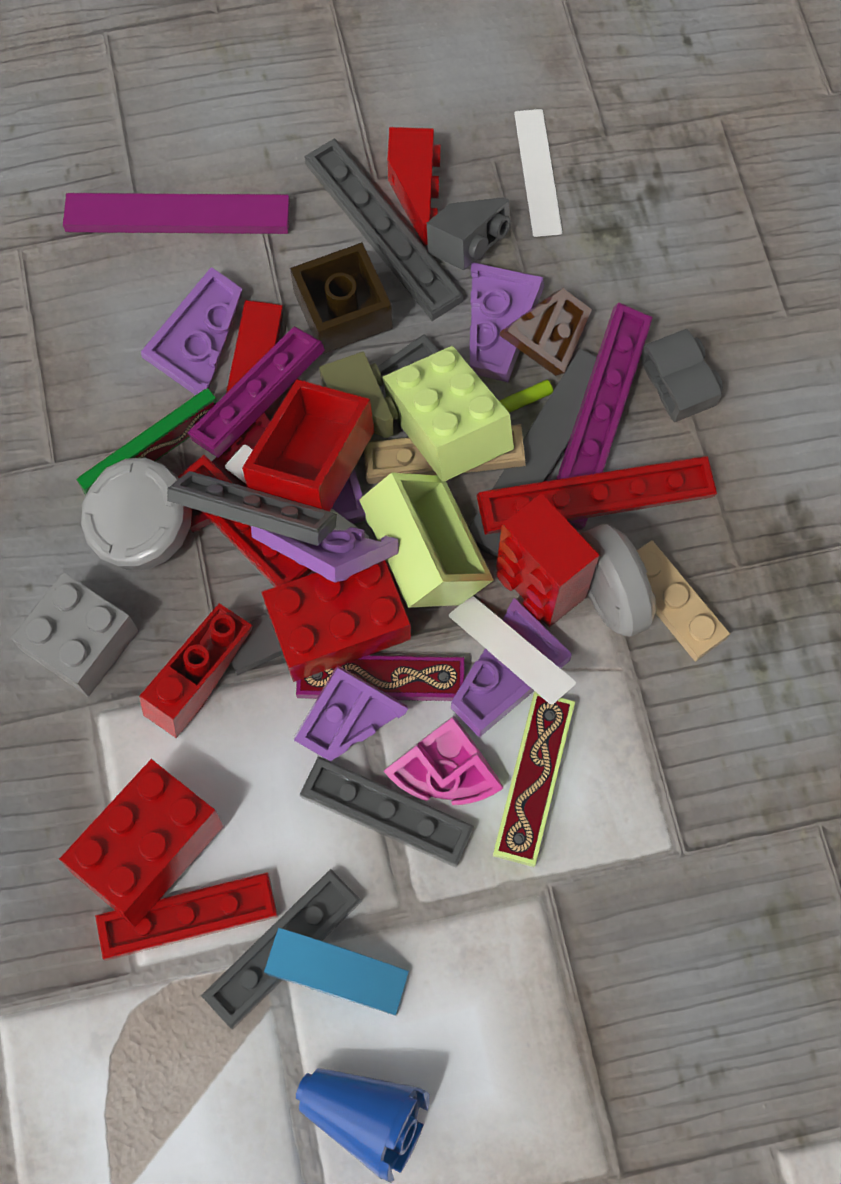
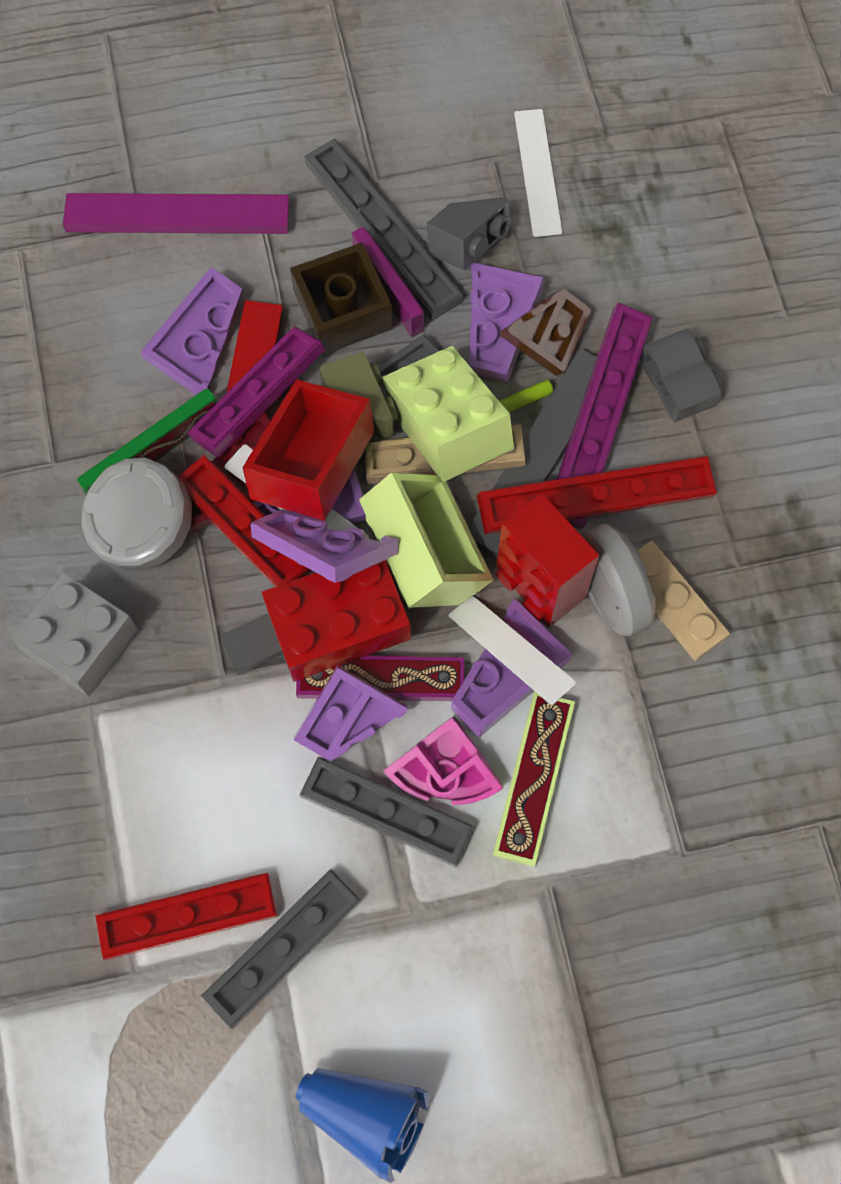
(142, 842): red piece -> none
(194, 671): red slope -> none
(252, 507): dark grey tile -> none
(336, 971): dark azure slope -> none
(401, 299): none -> magenta tile
(411, 171): red slope -> none

